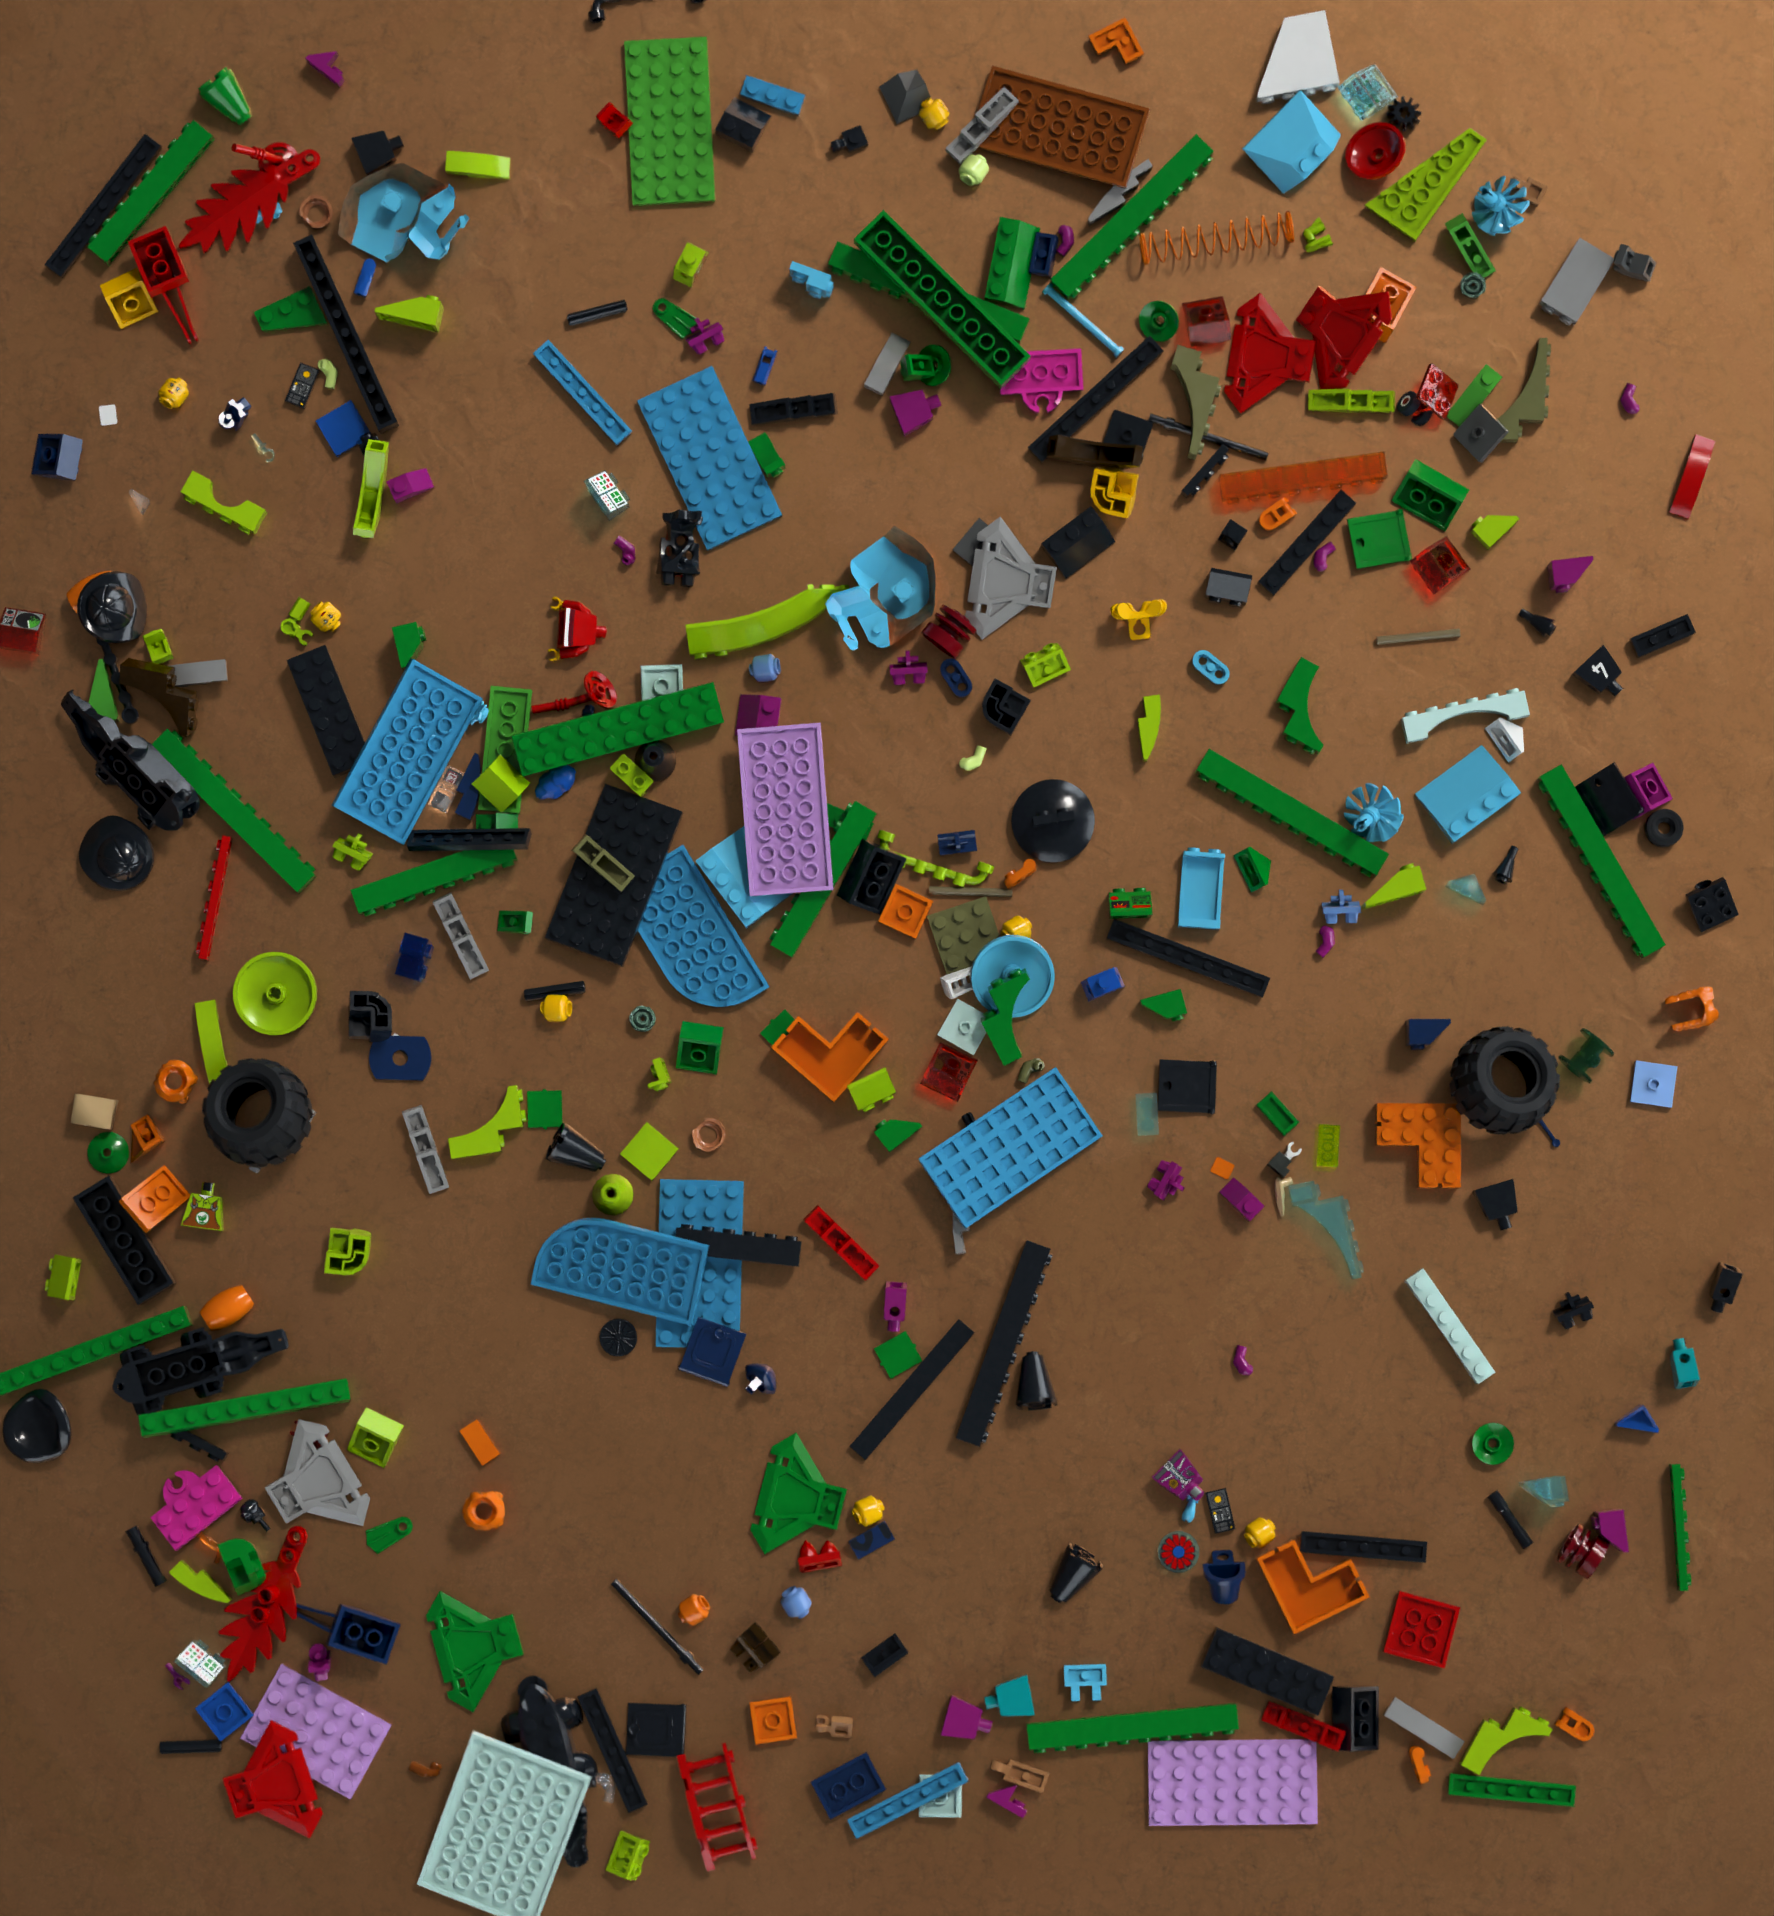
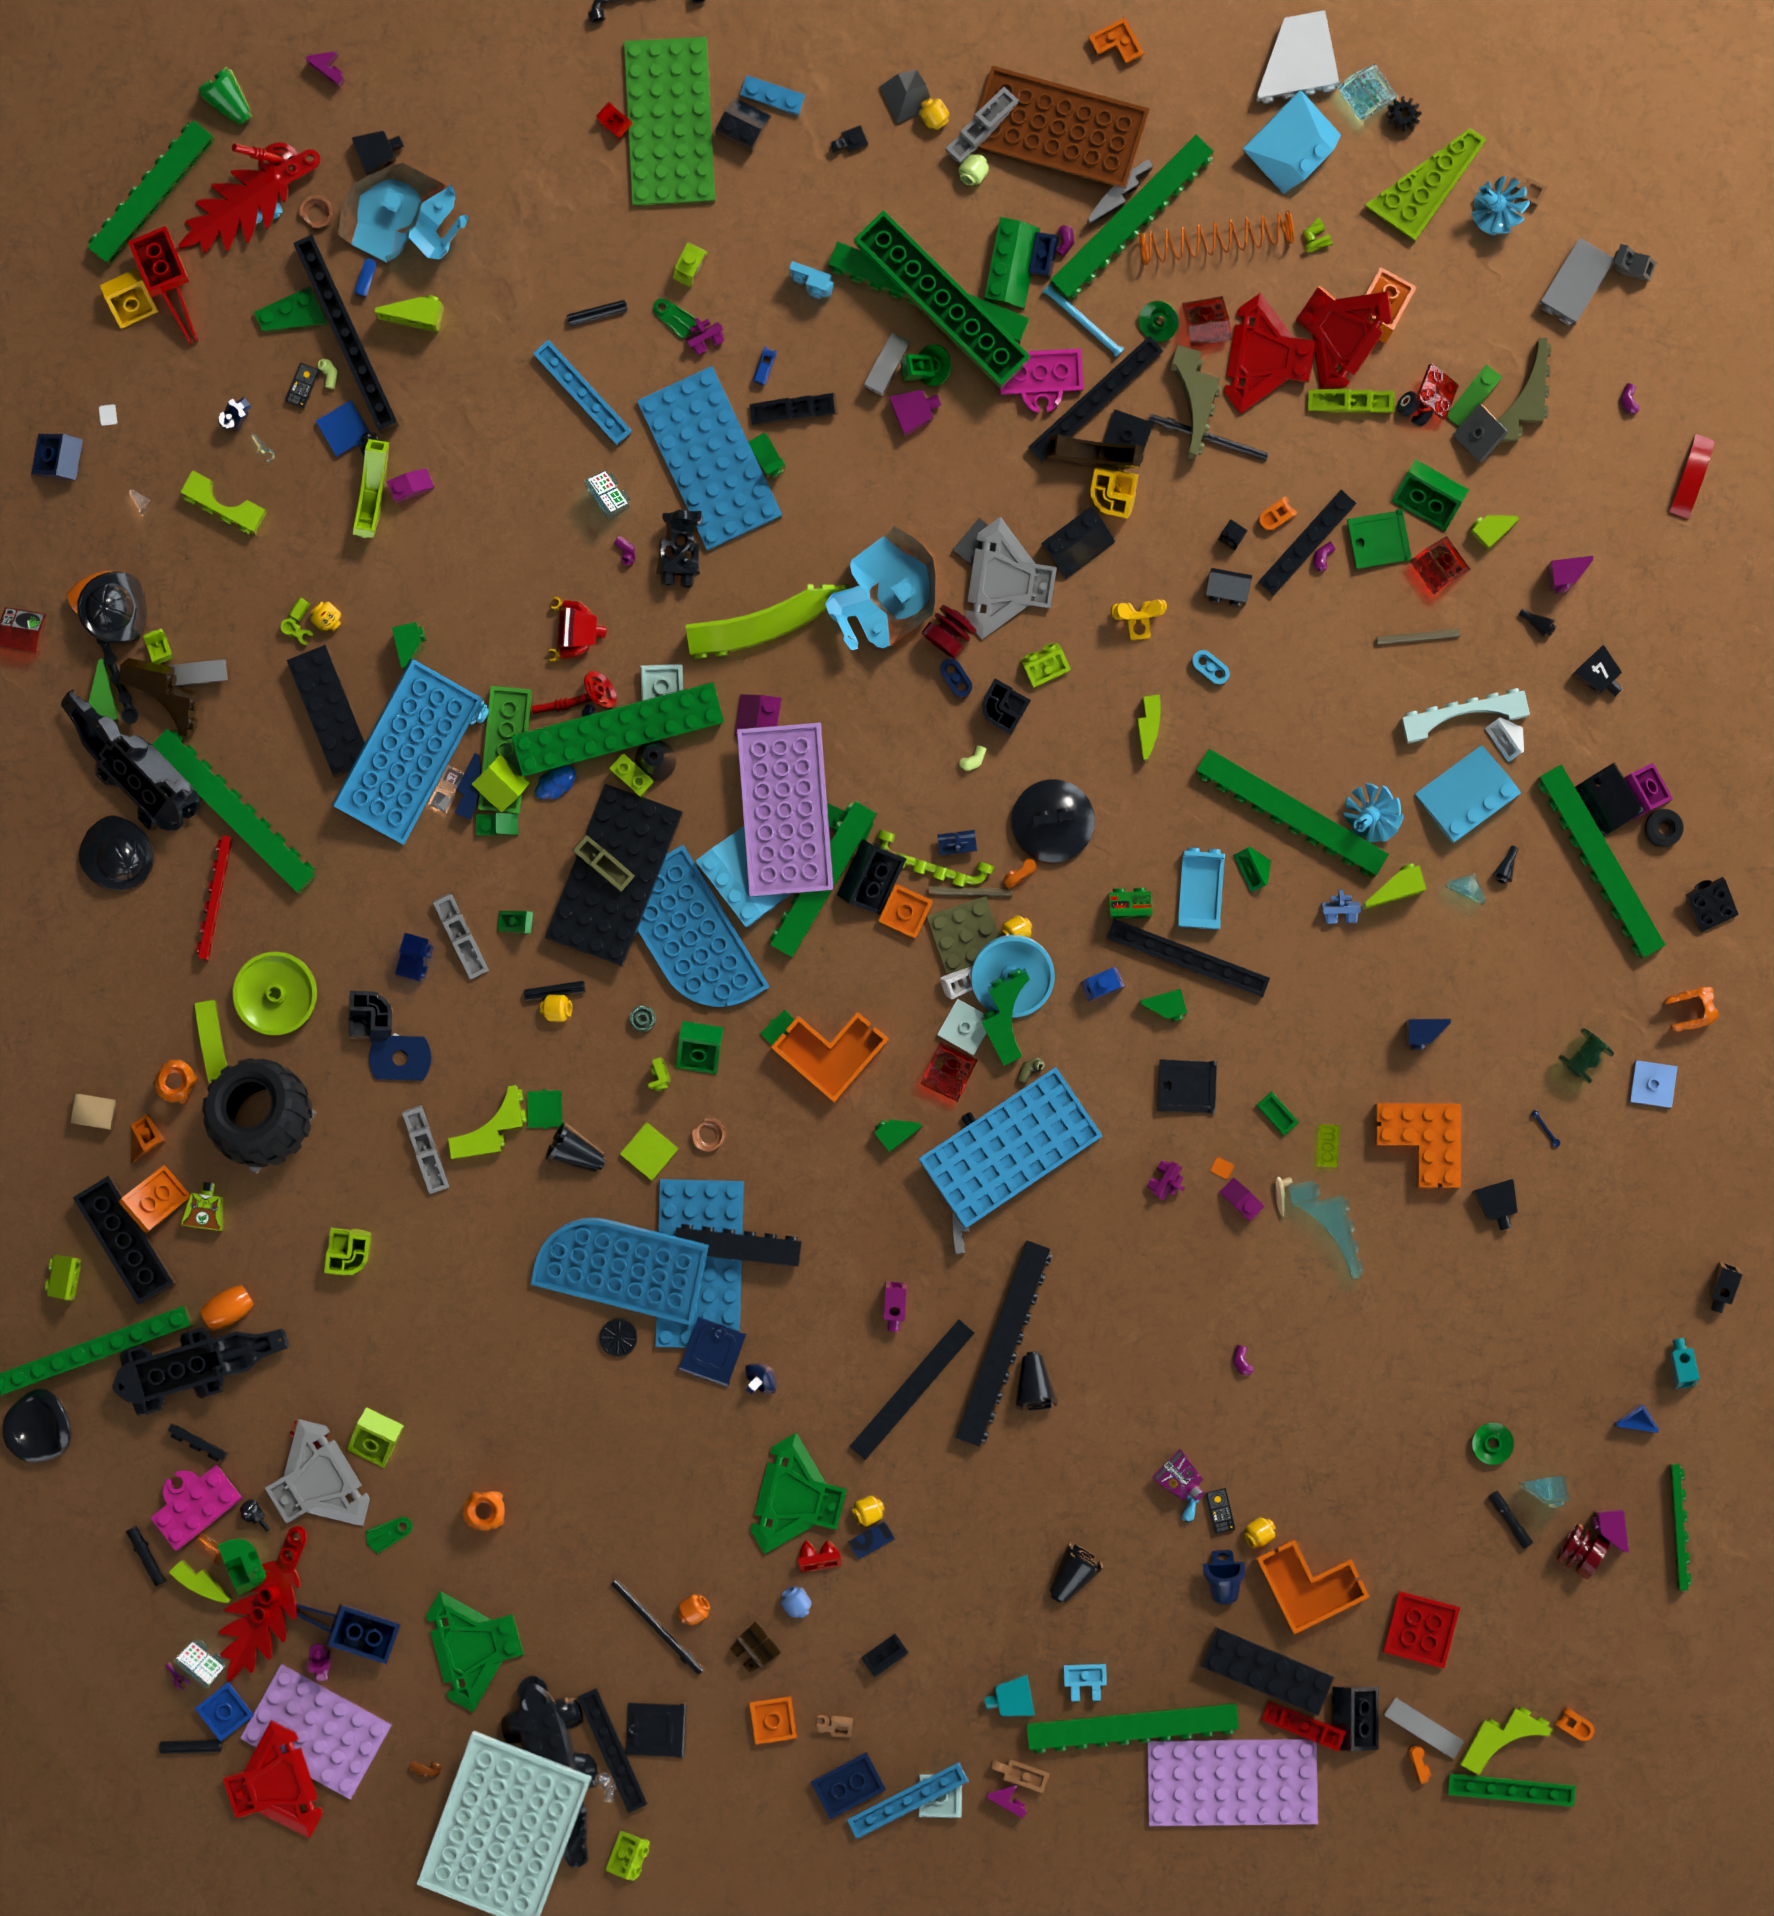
(103, 205): black plate -> none
(117, 1158): green dish -> none
(173, 393): yellow head -> none
(244, 1408): green brick -> none
(354, 848): lime hips -> none
(429, 877): green brick -> none
(469, 839): black plate -> none
(477, 165): lime slope -> none
(479, 1442): orange tile -> none
(622, 1198): lime cone -> none
(699, 1812): red fence -> none
(765, 668): medium blue head -> none
(841, 1242): red slope -> none
(871, 1090): lime slope -> none
(898, 1354): green piece -> none
(917, 669): magenta hips -> none
(964, 1720): magenta torso -> none
(1147, 1114): clear light blue plate -> none
(1178, 1551): tile -> none
(1205, 472): black plate -> none
(1281, 1161): pearl dark grey piece -> none
(1295, 699): green arch -> none
(1303, 476): clear orange brick -> none
(1328, 940): magenta arm -> none
(1363, 1546): black plate -> none
(1371, 143): red dish -> none
(1450, 1326): light aqua arch -> none
(1470, 246): bright green slope -> none
(1473, 291): sand green plate -> none
(1483, 1101): black tyre -> none
(1571, 1307): black hips -> none
(1662, 635): black plate -> none

